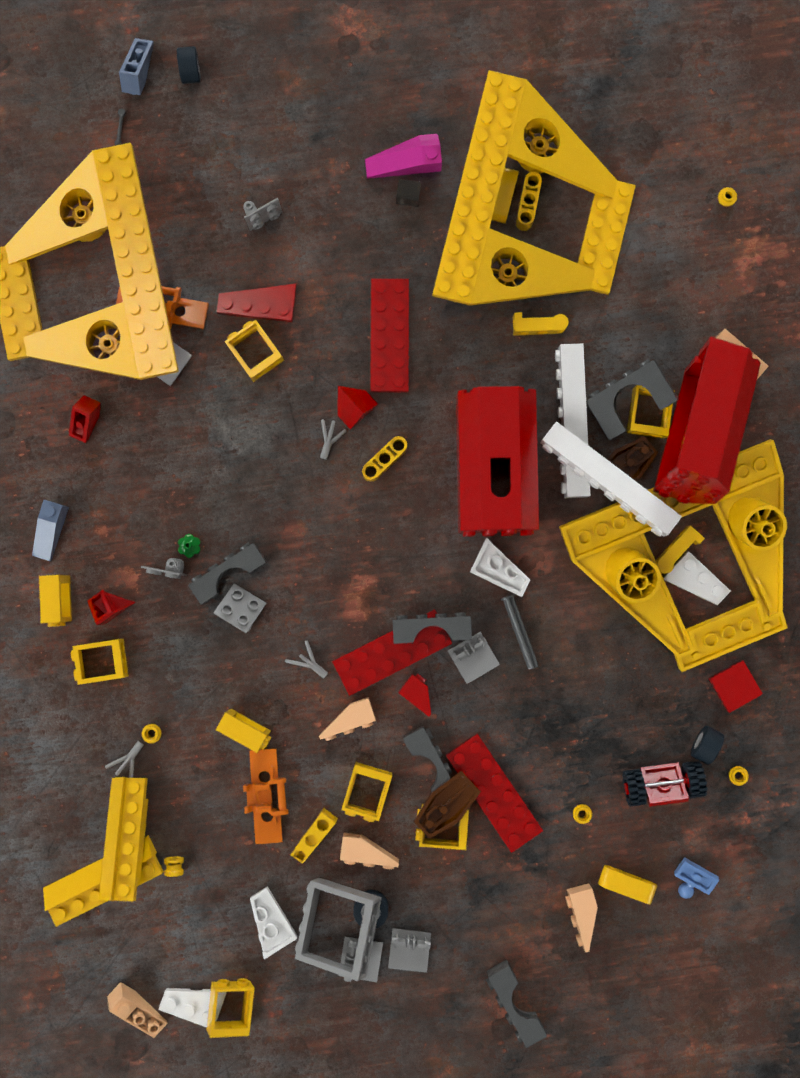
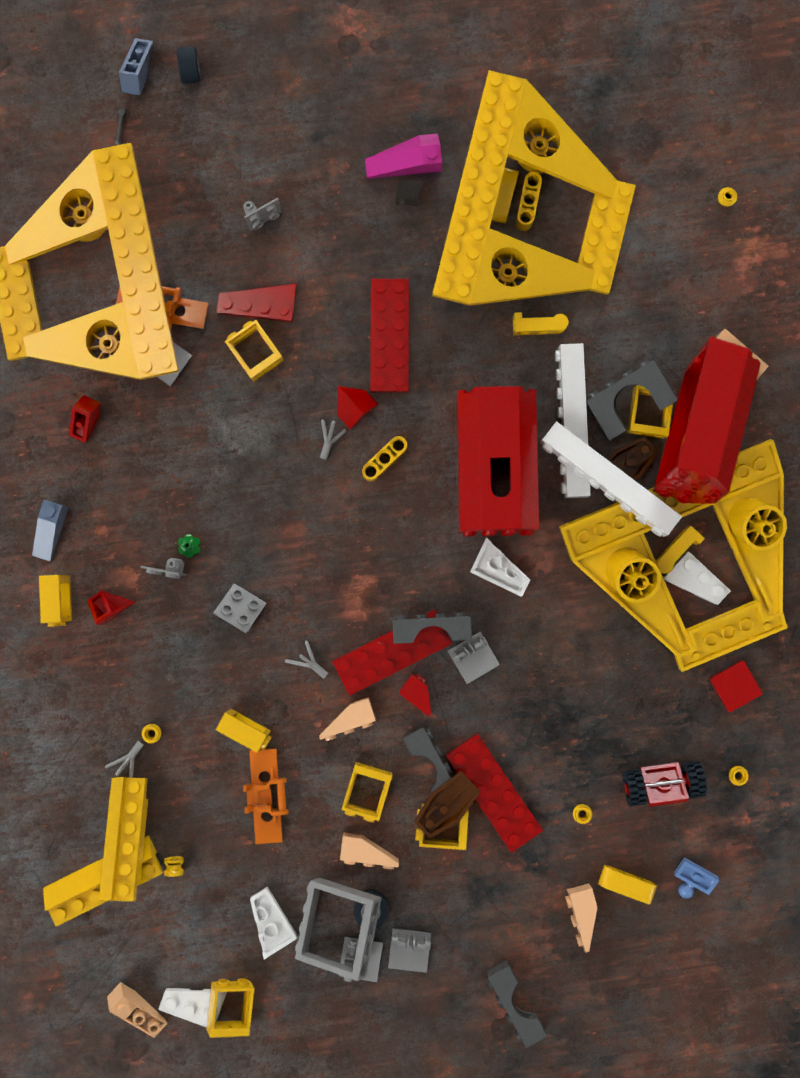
(119, 661): yellow window -> none
(207, 586): dark grey arch -> none
(314, 835): yellow leg -> none
(520, 631): dark grey axle -> none
(707, 745): black wheel -> none

